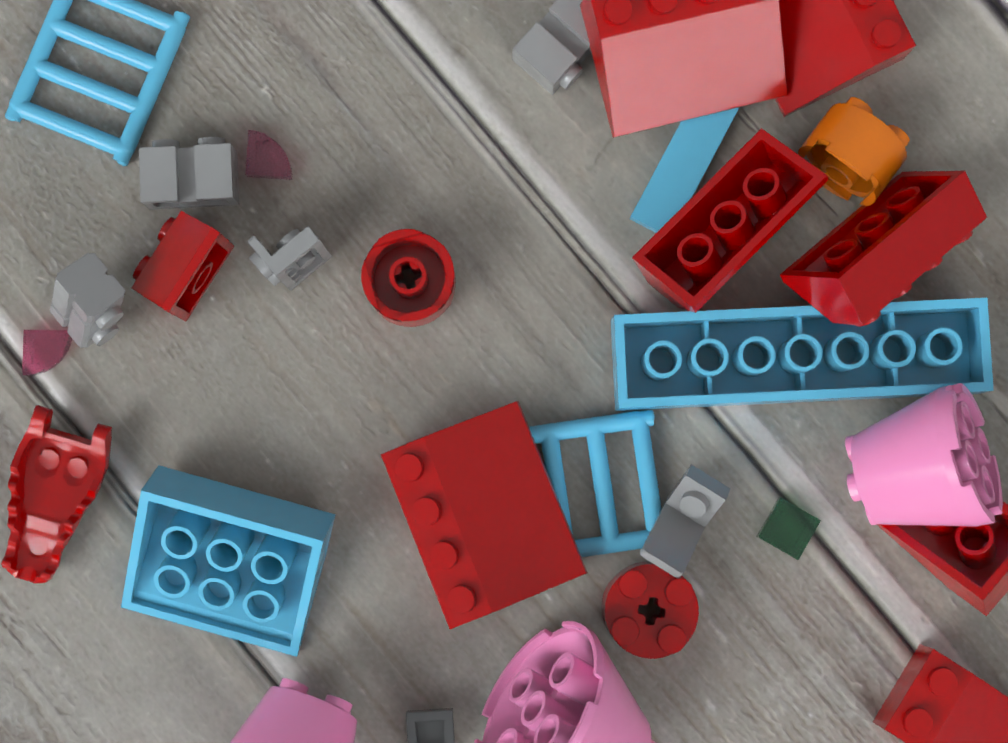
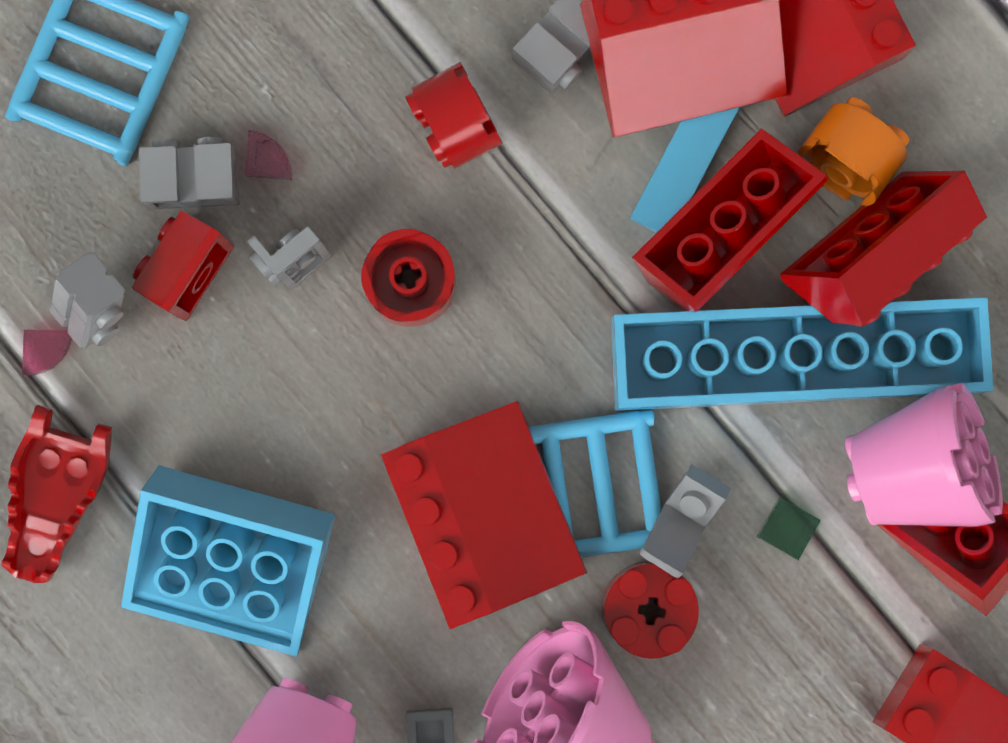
(455, 116): none -> red brick

